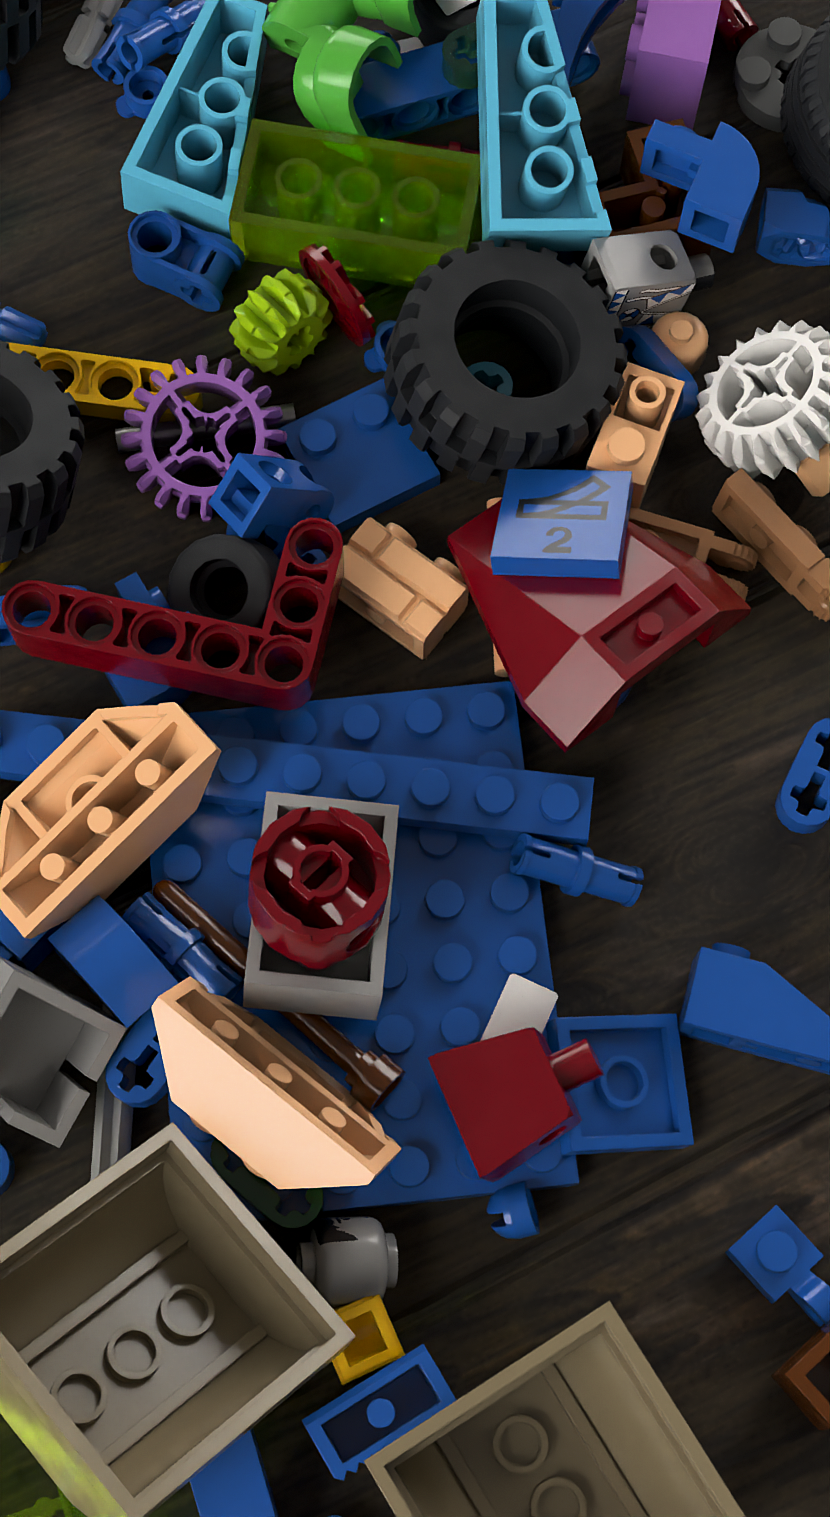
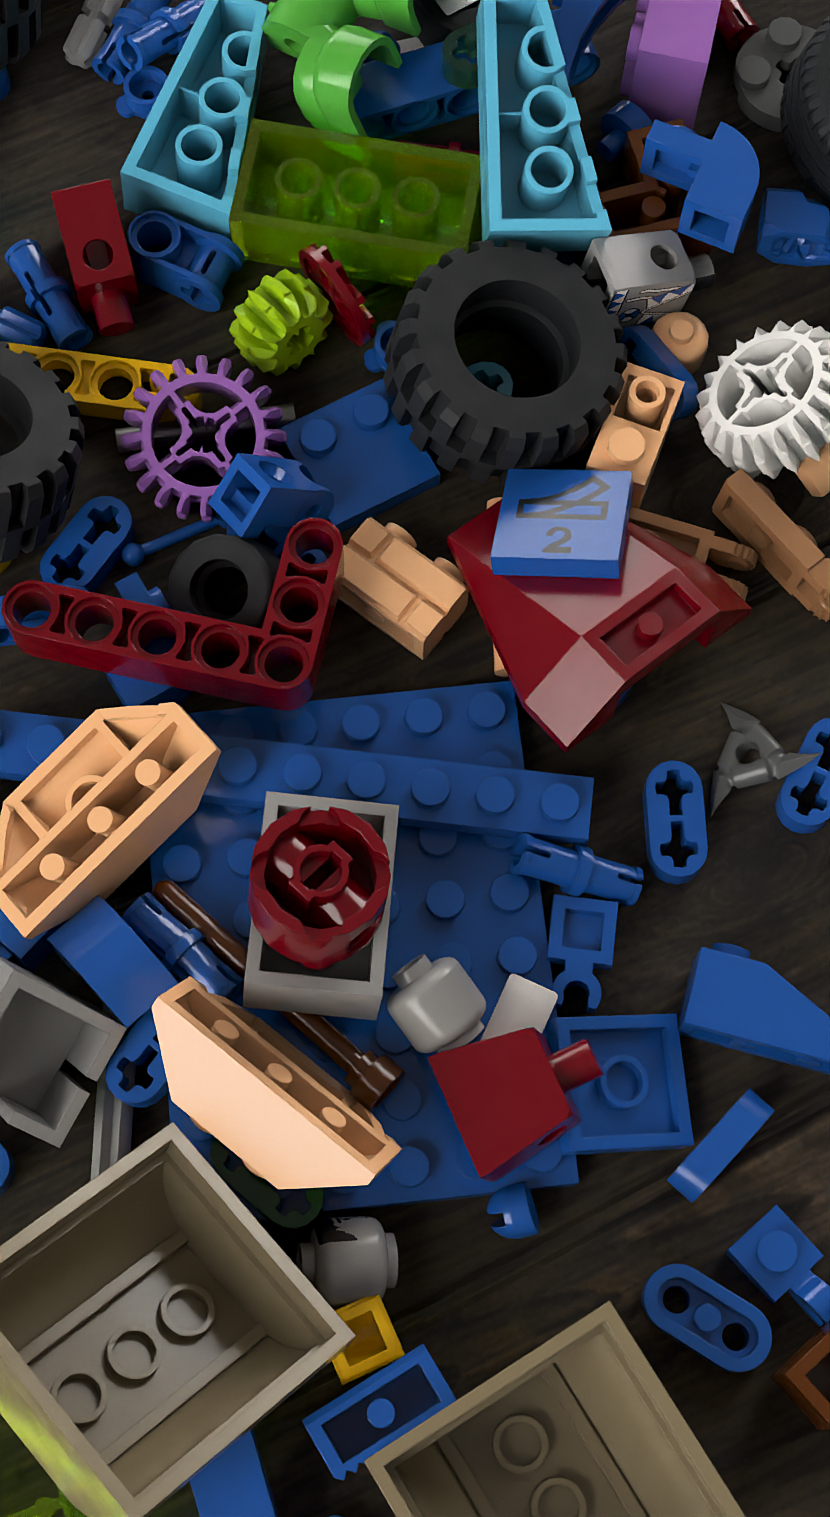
(48, 295): none -> blue pin
(78, 539): none -> blue beam
(98, 255): none -> dark red torso
(134, 554): none -> blue hinge
(436, 1004): none -> light grey head
(582, 941): none -> blue plate
(614, 125): none -> blue tile
(689, 822): none -> blue beam
(706, 1315): none -> blue plate
(720, 1145): none -> blue beam
(770, 764): none -> dark grey piece

